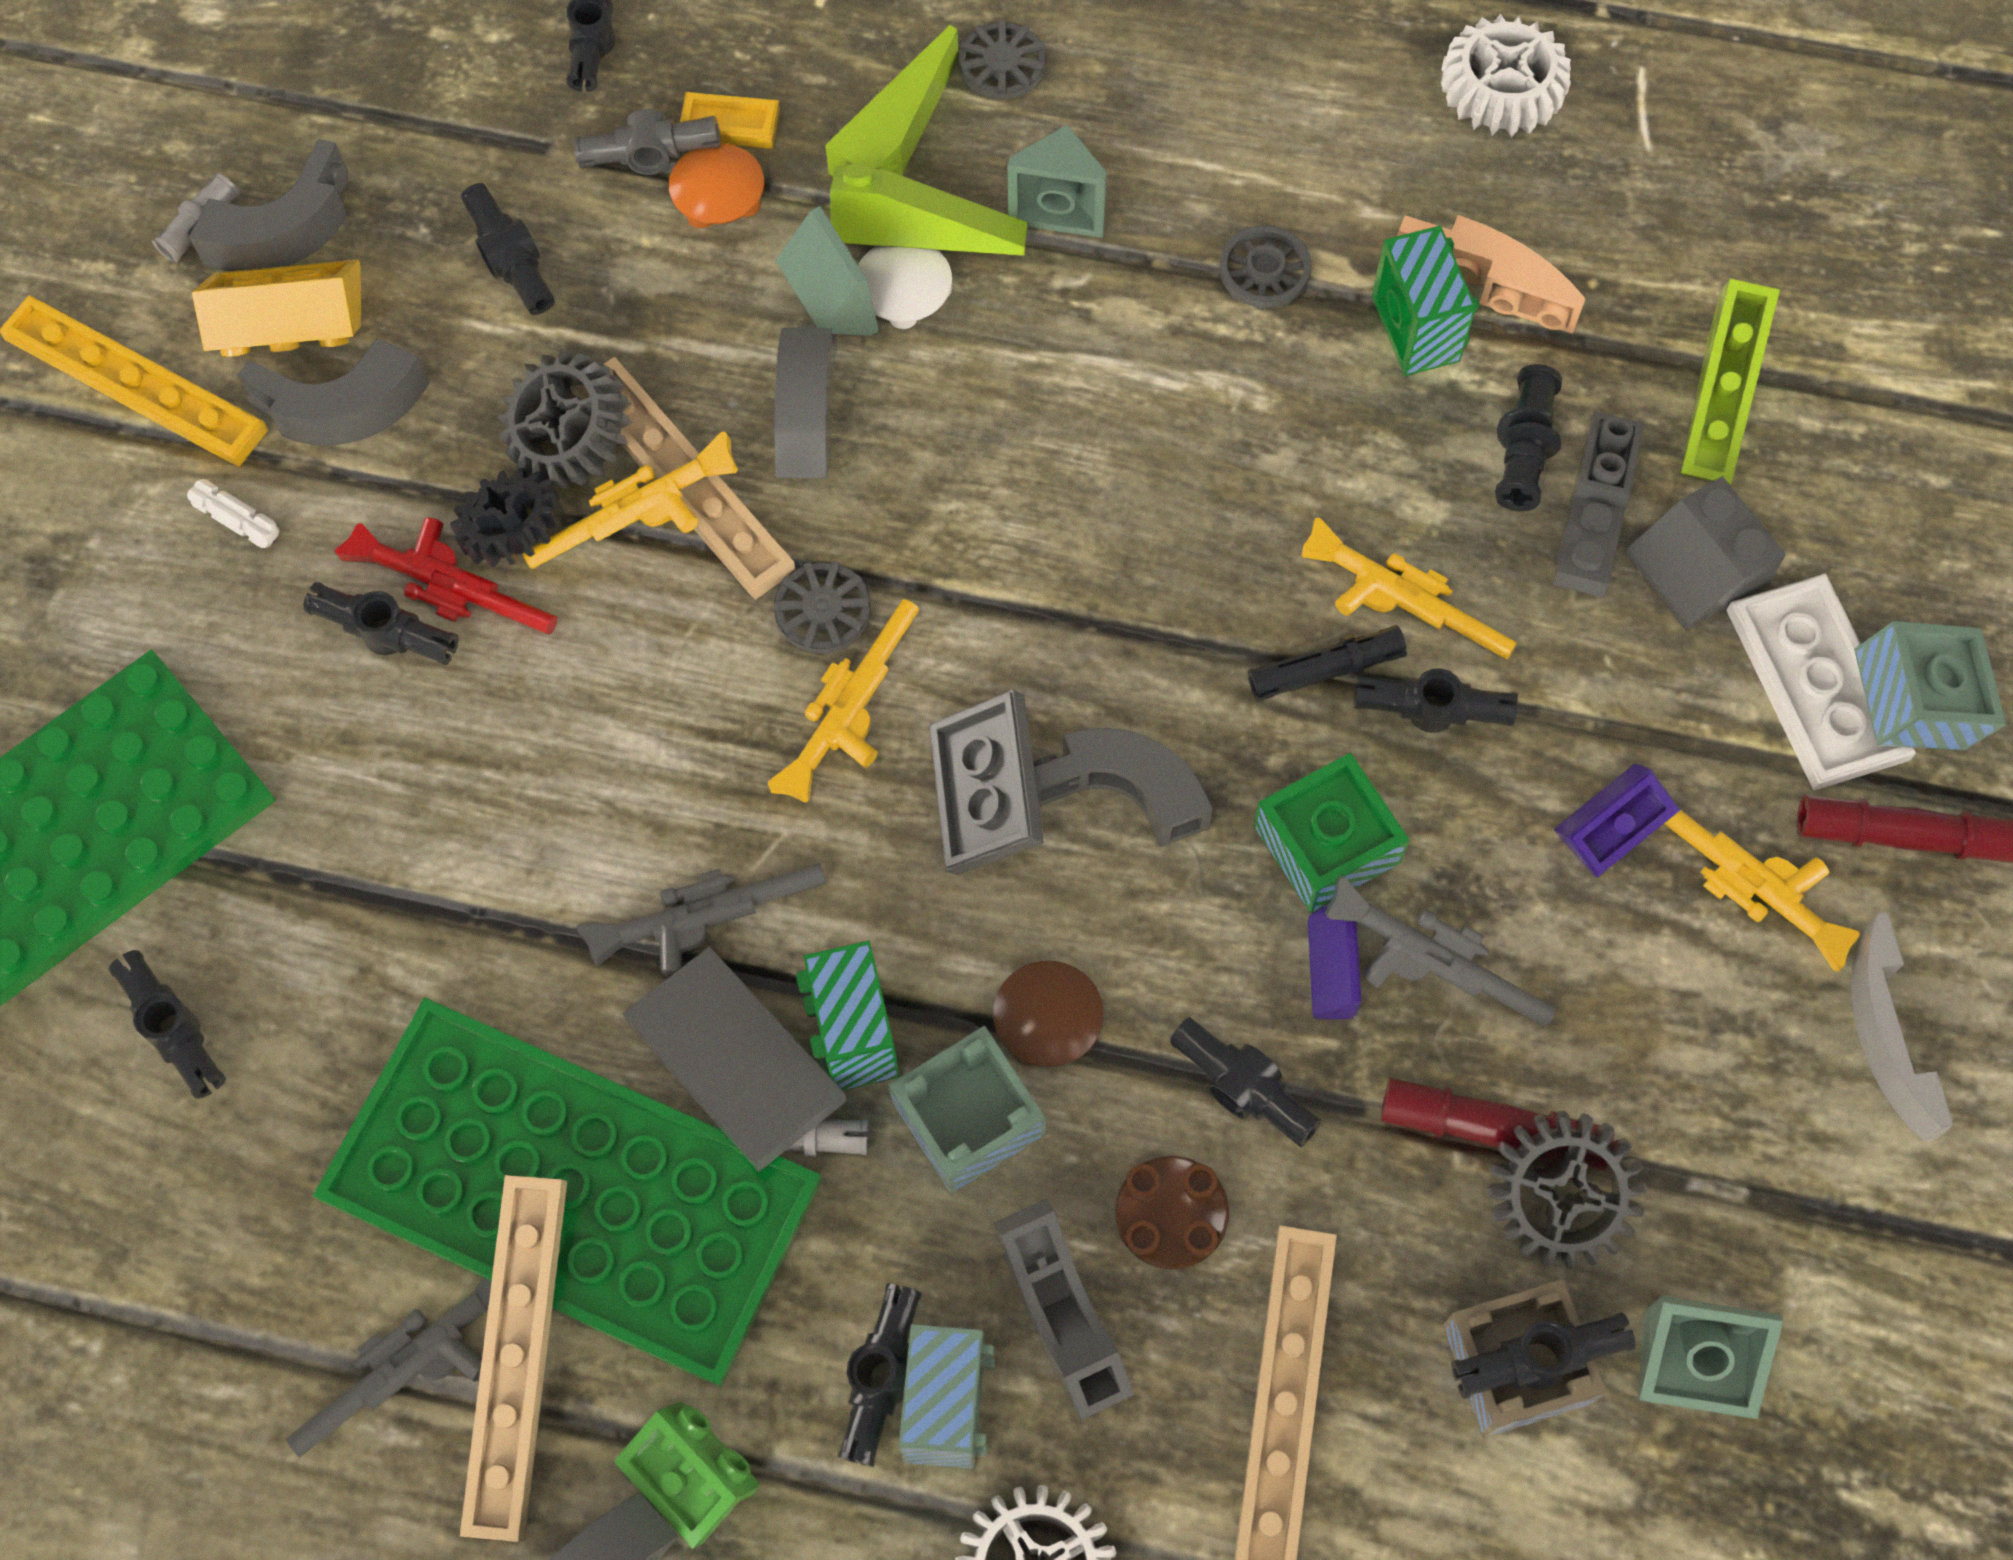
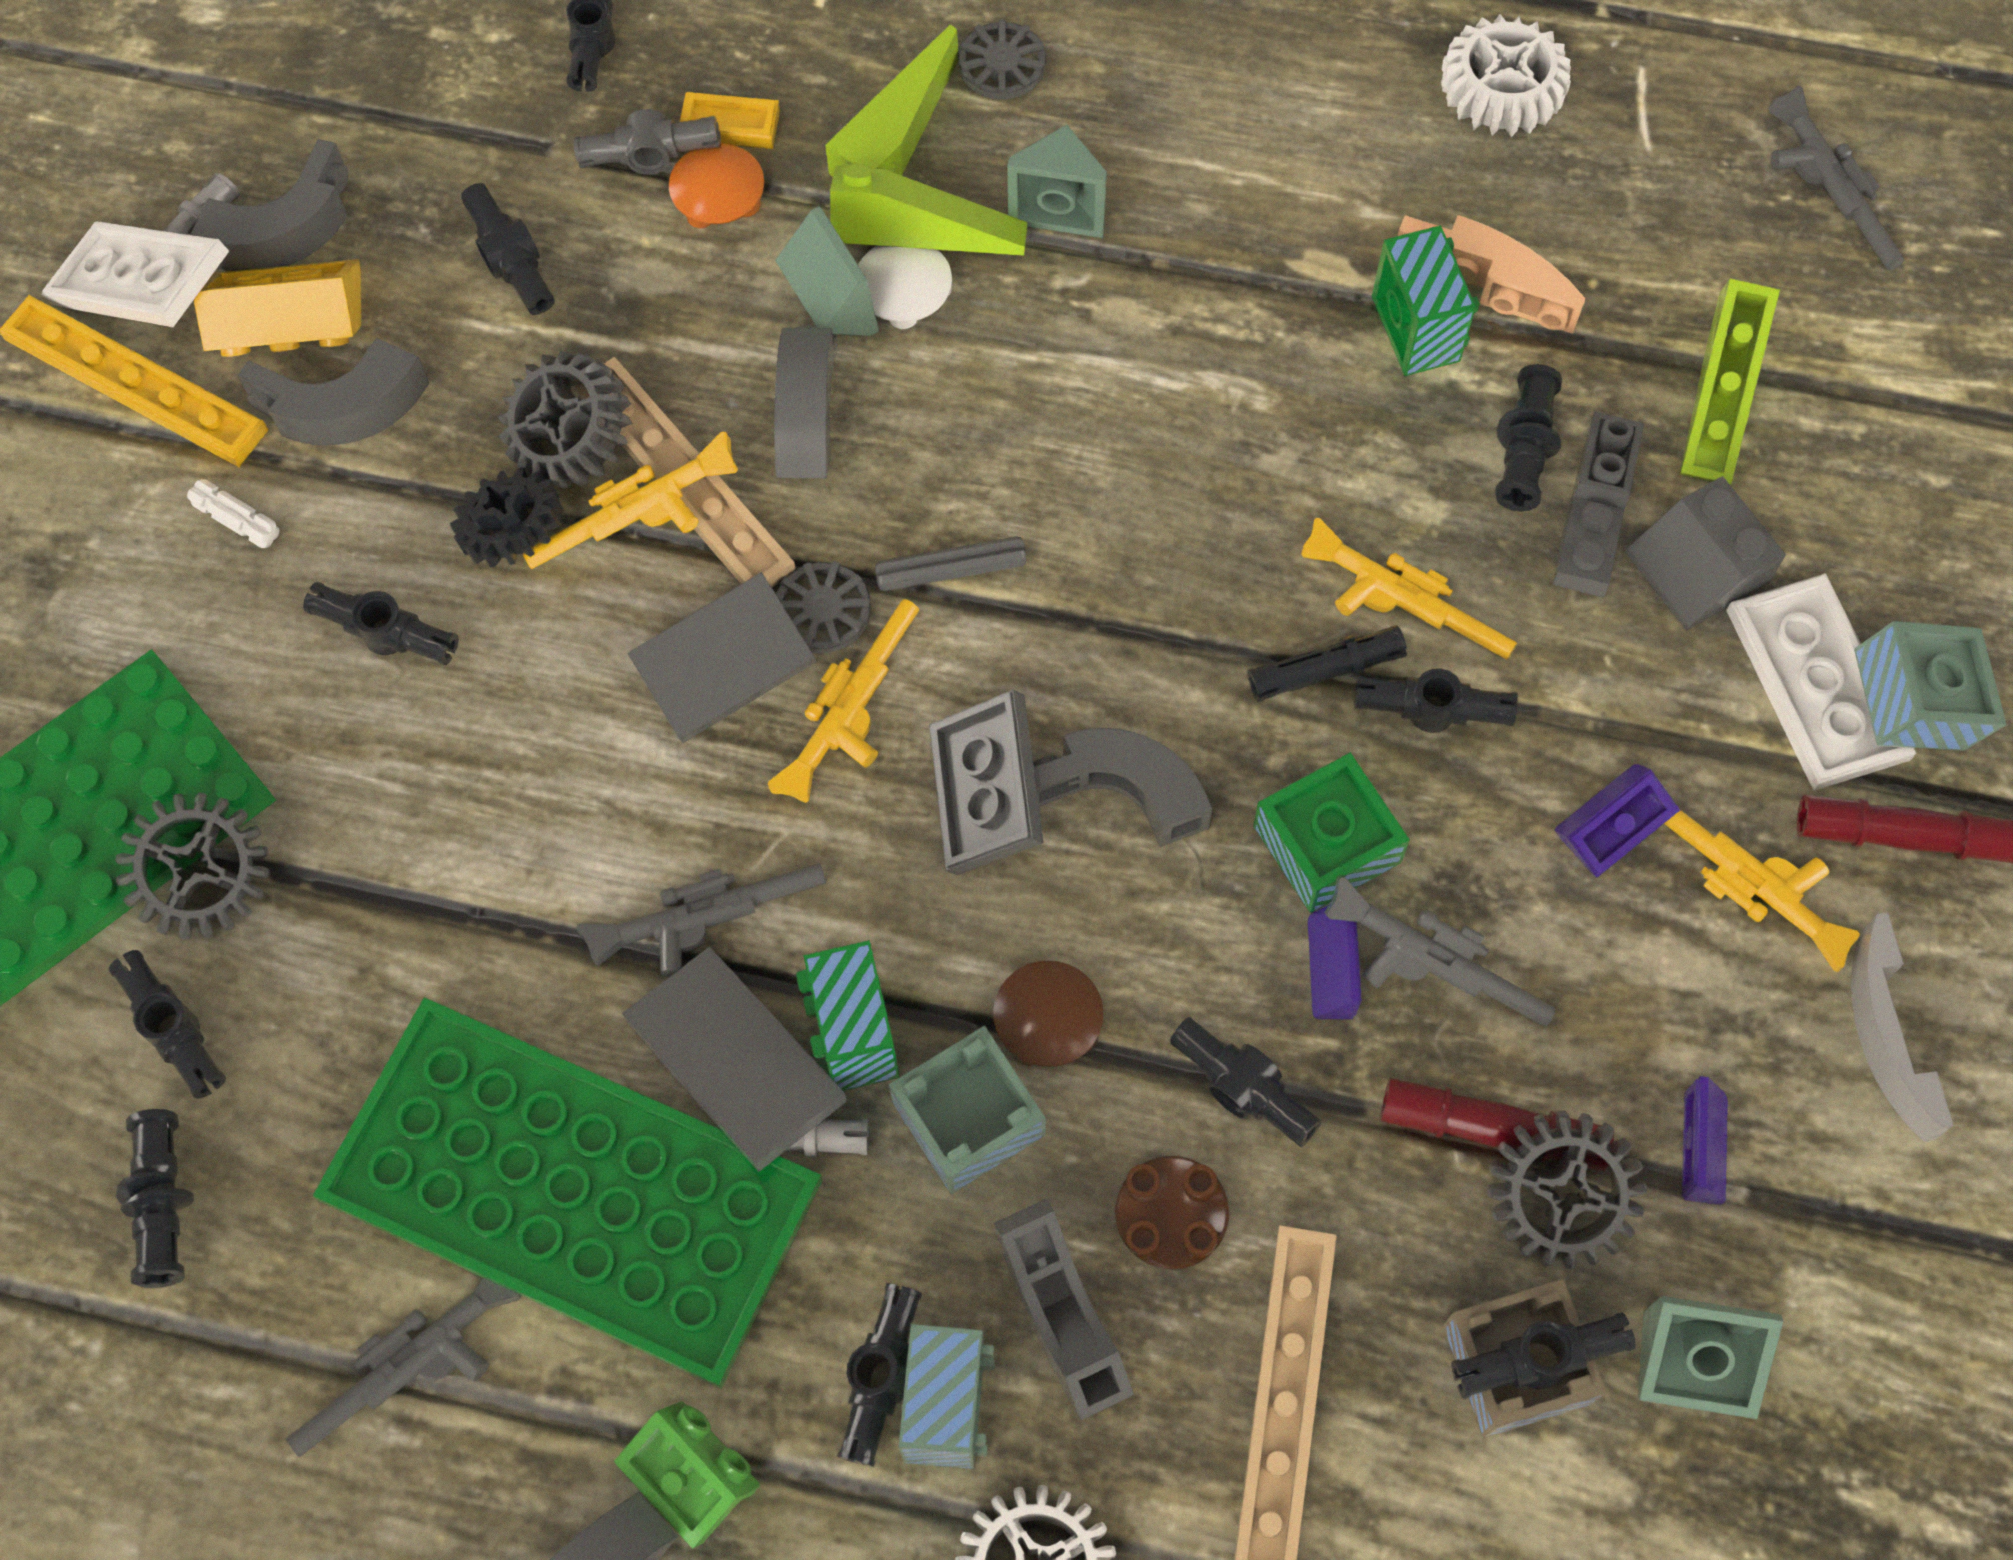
(135, 273): none -> white tile
(153, 1199): none -> black piece
(183, 890): none -> dark grey gear
(447, 584): red piece -> none
(513, 1359): tan plate -> none
(722, 657): none -> dark grey tile
(950, 563): none -> dark grey axle
(1265, 267): dark grey wheel -> none
(1704, 1143): none -> dark purple slope
(1842, 180): none -> dark grey piece

